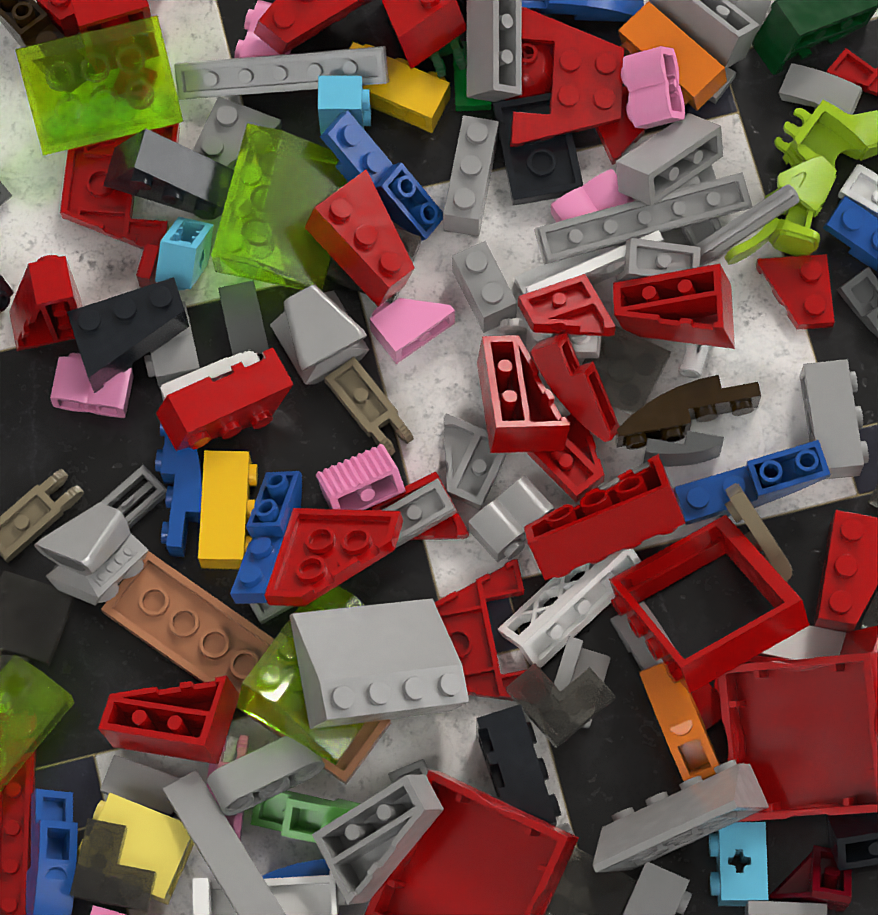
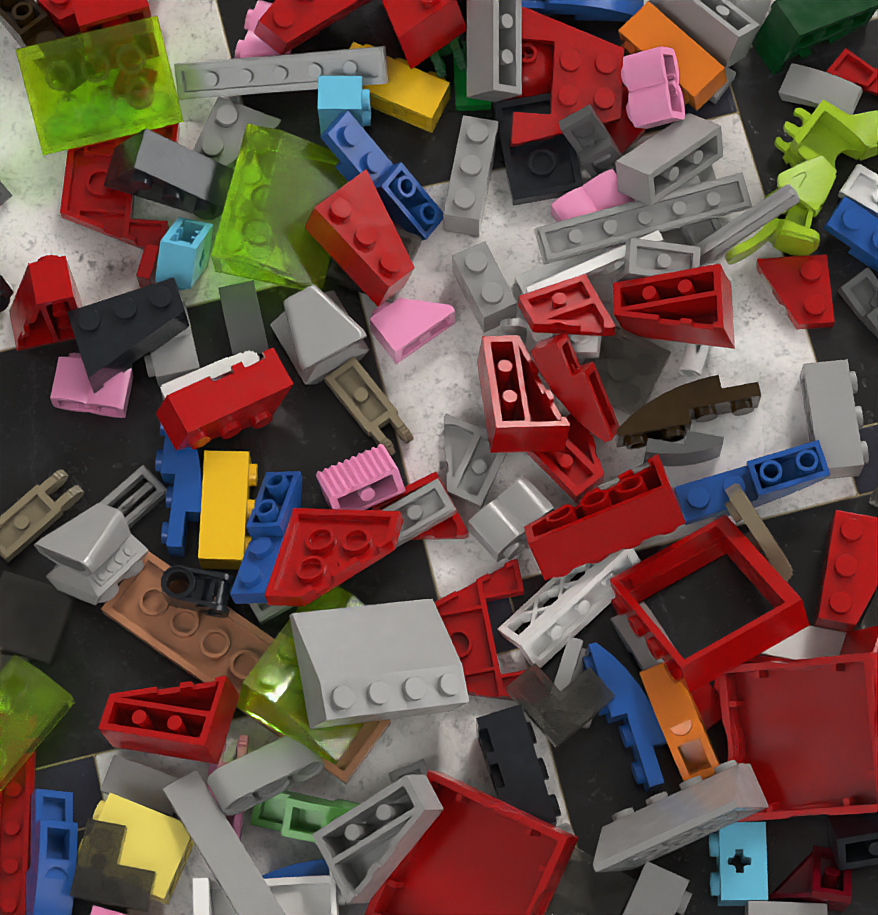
(201, 590): none -> black piece
(590, 141): none -> dark grey slope
(640, 727): none -> blue slope

